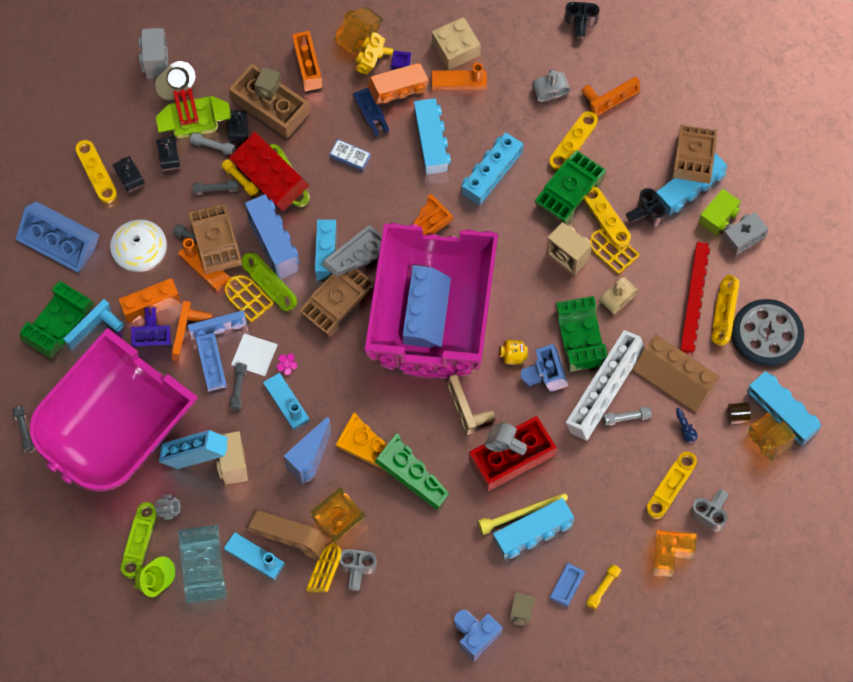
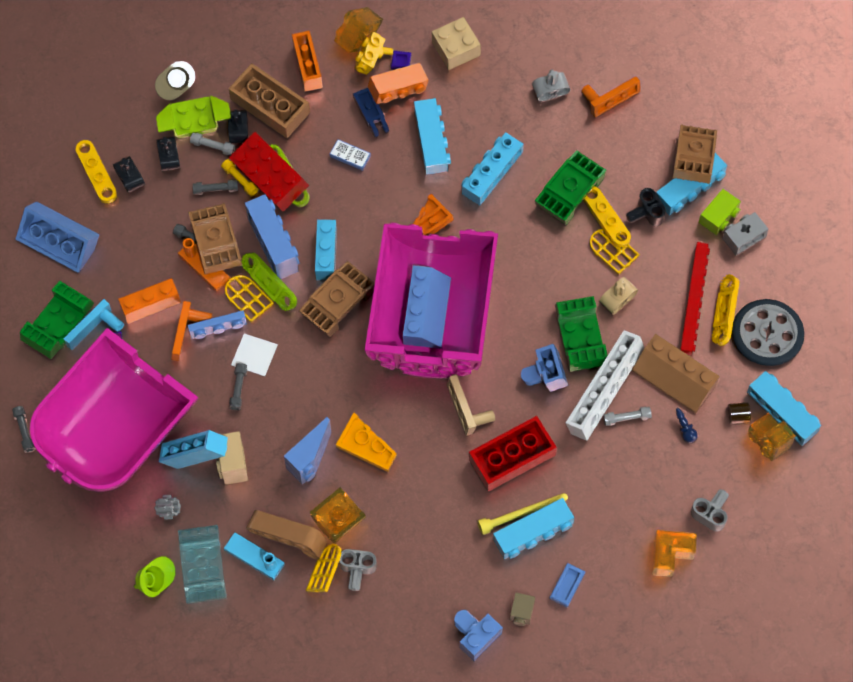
(138, 255): white dish -> none
(138, 540): lime plate -> none
(150, 334): dark purple brick -> none
(153, 52): light grey brick -> none
(185, 93): red tile -> none
(211, 362): medium blue plate -> none
(267, 83): dark tan brick -> none
(286, 363): dark pink plant -> none
(286, 401): medium azure piece -> none
(355, 253): light grey wing -> none
(404, 466): wing -> none
(460, 79): orange piece -> none
(502, 438): light grey beam -> none
(513, 352): yellow head -> none
(569, 248): tan brick -> none
(574, 139): yellow plate -> none
(581, 18): black beam -> none
(594, 599): yellow bar -> none
(671, 485): yellow plate -> none

